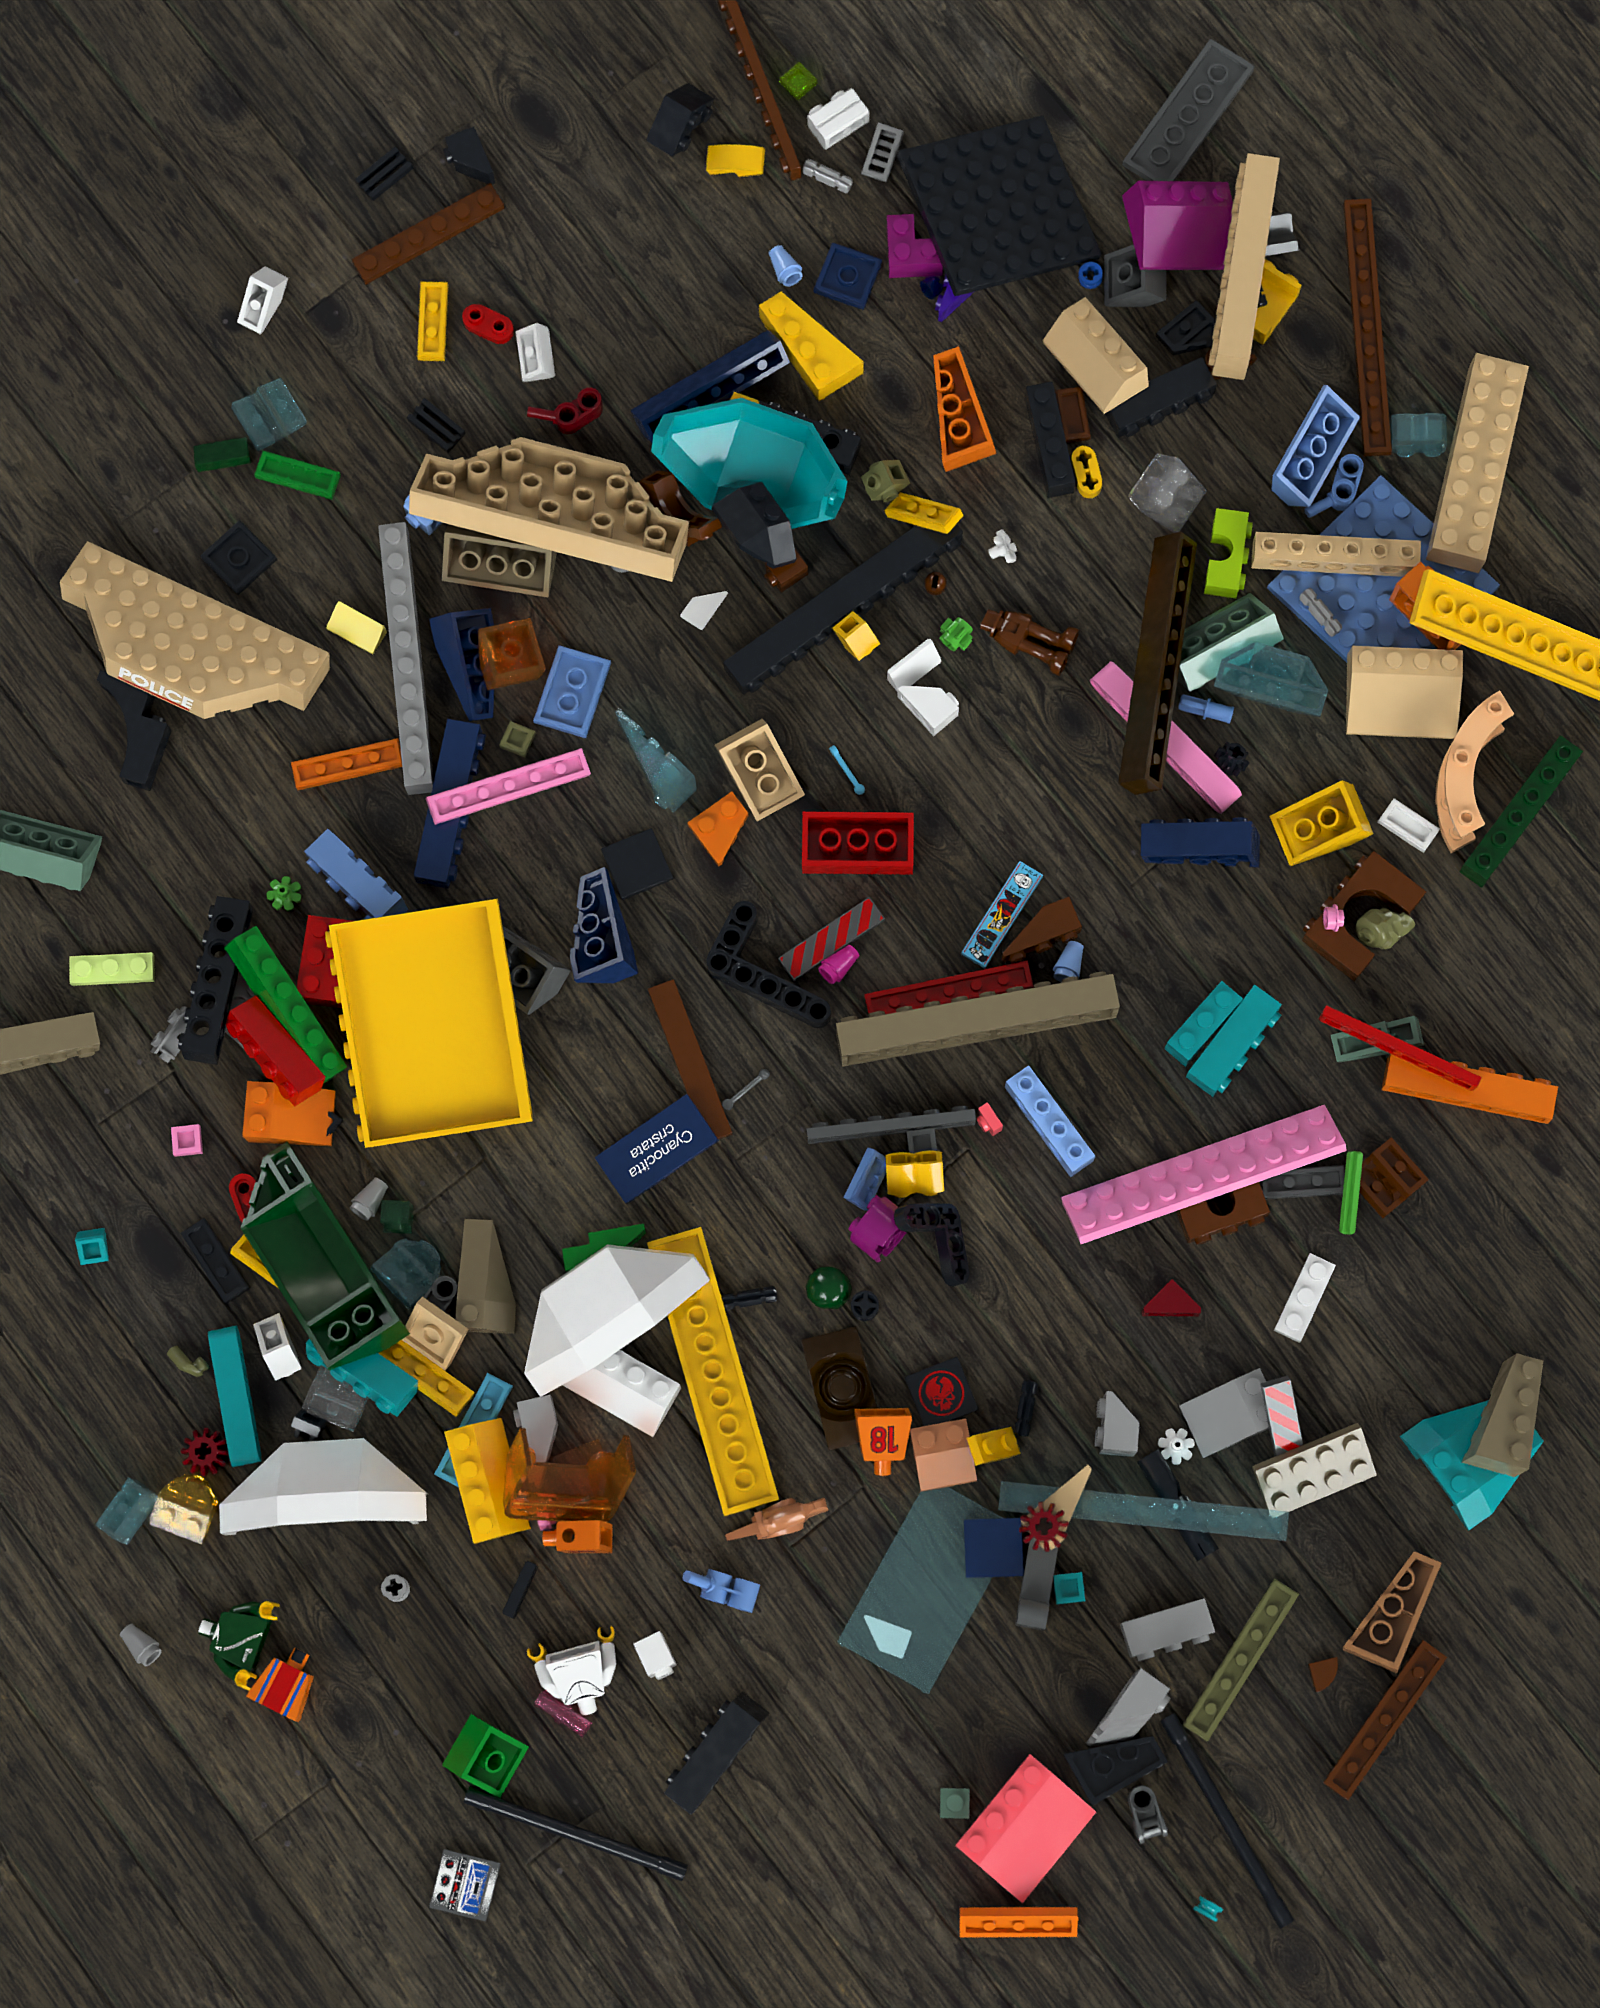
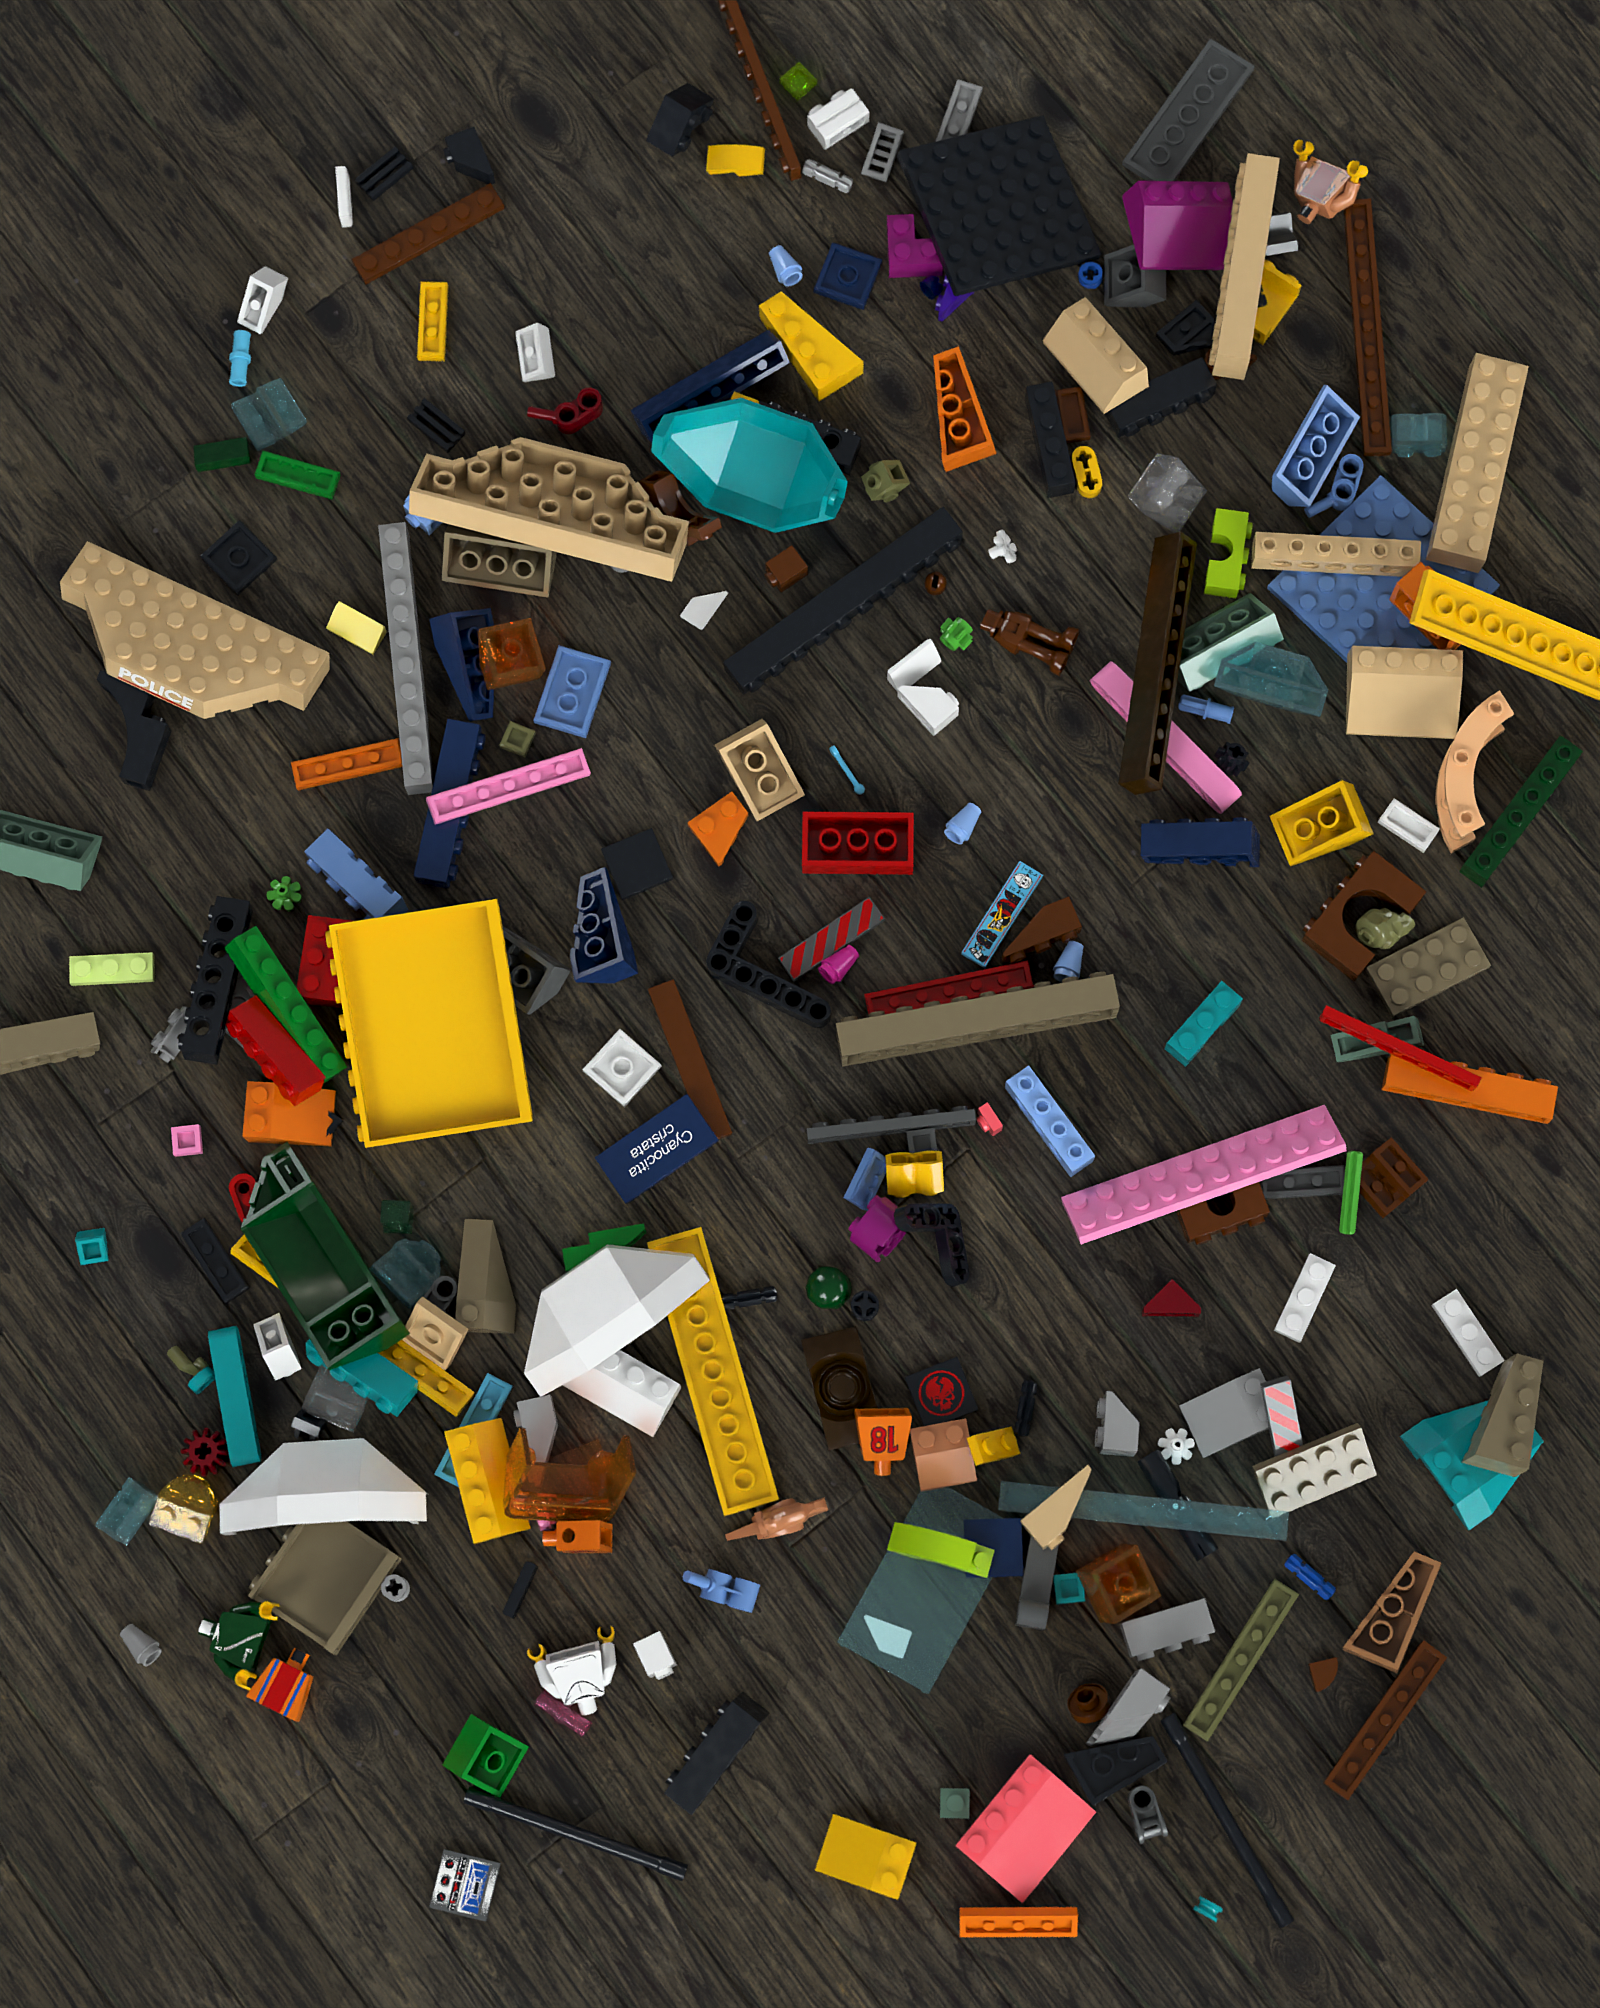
(202, 1380): none -> teal tile
(239, 358): none -> medium azure pin
(324, 1579): none -> dark tan panel
(344, 196): none -> white tile
(368, 1200): light grey cone -> none
(486, 324): red plate -> none
(622, 1068): none -> white tile
(665, 773): clear light blue wedge -> none
(728, 1103): dark grey hinge -> none
(755, 522): black wedge -> none
(856, 635): yellow brick -> none
(865, 1856): none -> yellow slope
(924, 513): yellow tile -> none
(940, 1549): none -> lime arch
(960, 110): none -> light grey tile
(962, 824): none -> light blue cone
(1035, 1520): dark red gear -> none
(1088, 1703): none -> reddish brown plate
(1118, 1583): none -> clear orange slope
(1234, 1040): teal brick -> none
(1310, 1576): none -> blue axle
(1320, 612): light grey axle -> none
(1322, 186): none -> torso
(1333, 918): bright pink plate -> none
(1427, 967): none -> dark tan plate
(1467, 1333): none -> white plate

